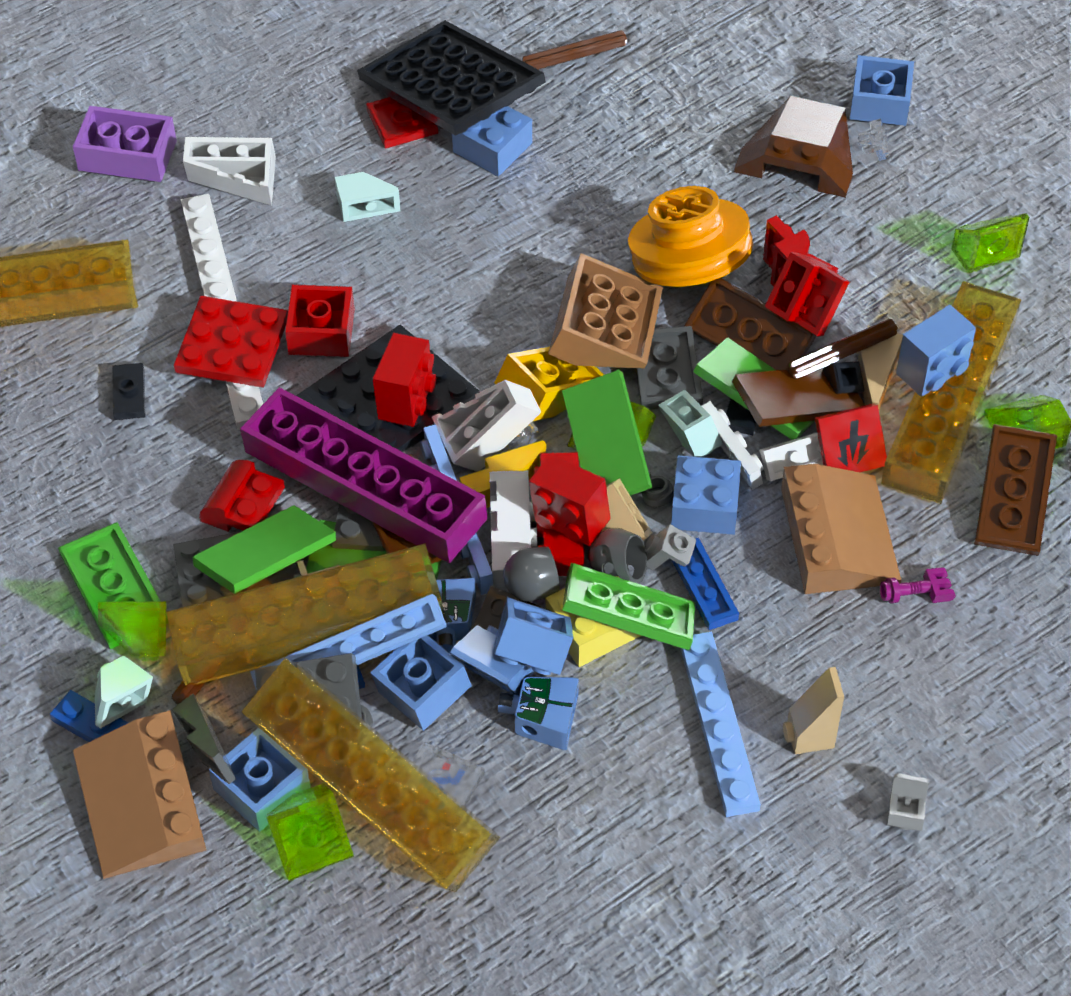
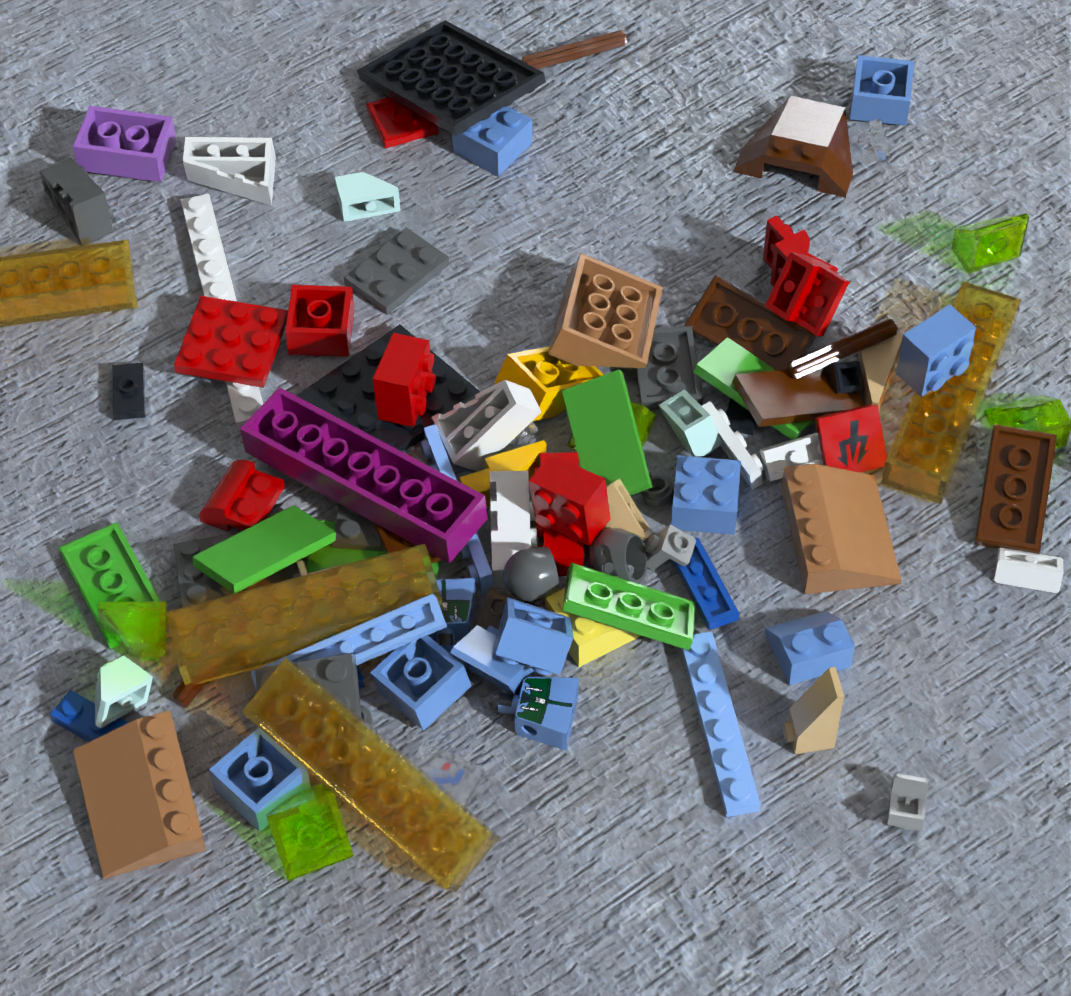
(78, 200): none -> dark grey wedge
(203, 737): dark grey slope -> none
(396, 270): none -> dark grey plate
(690, 238): light orange wheel -> none
(811, 646): none -> medium blue slope
(934, 583): magenta hinge -> none
(1028, 570): none -> white slope

